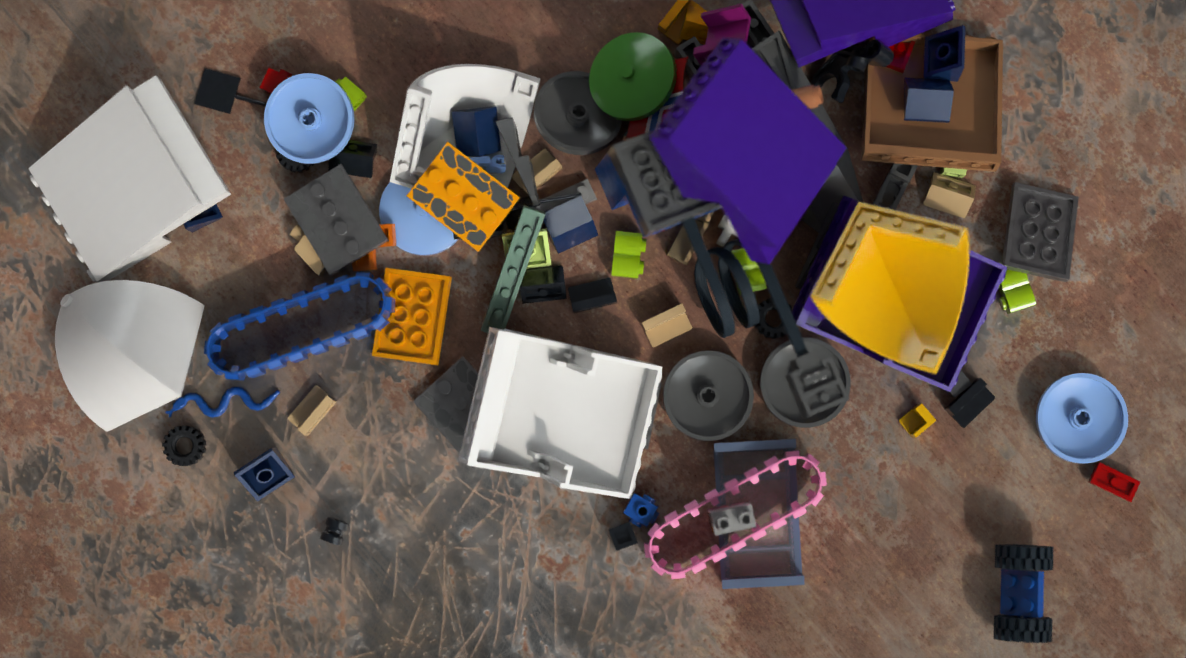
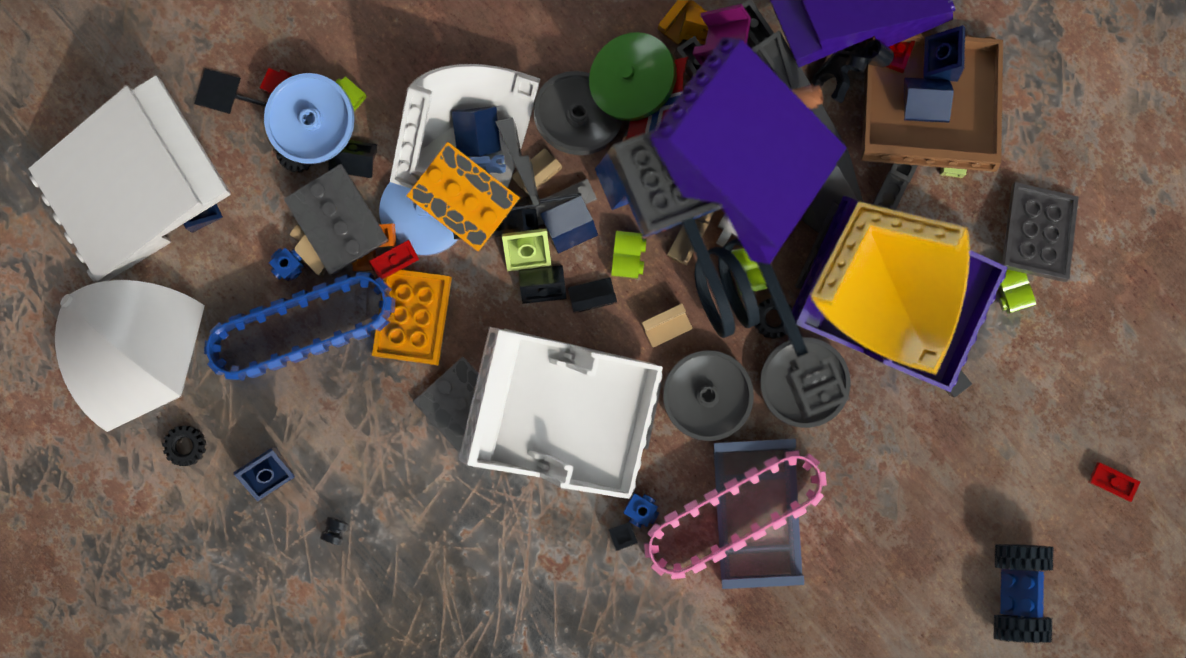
(242, 393): blue animal -> none
(294, 265): none -> blue brick
(311, 410): tan panel -> none
(394, 260): none -> red plate
(513, 268): sand green plate -> none
(727, 520): light grey hips -> none
(917, 420): yellow panel -> none
(949, 195): tan panel -> none
(970, 403): black panel -> none
(1082, 418): light blue dish -> none

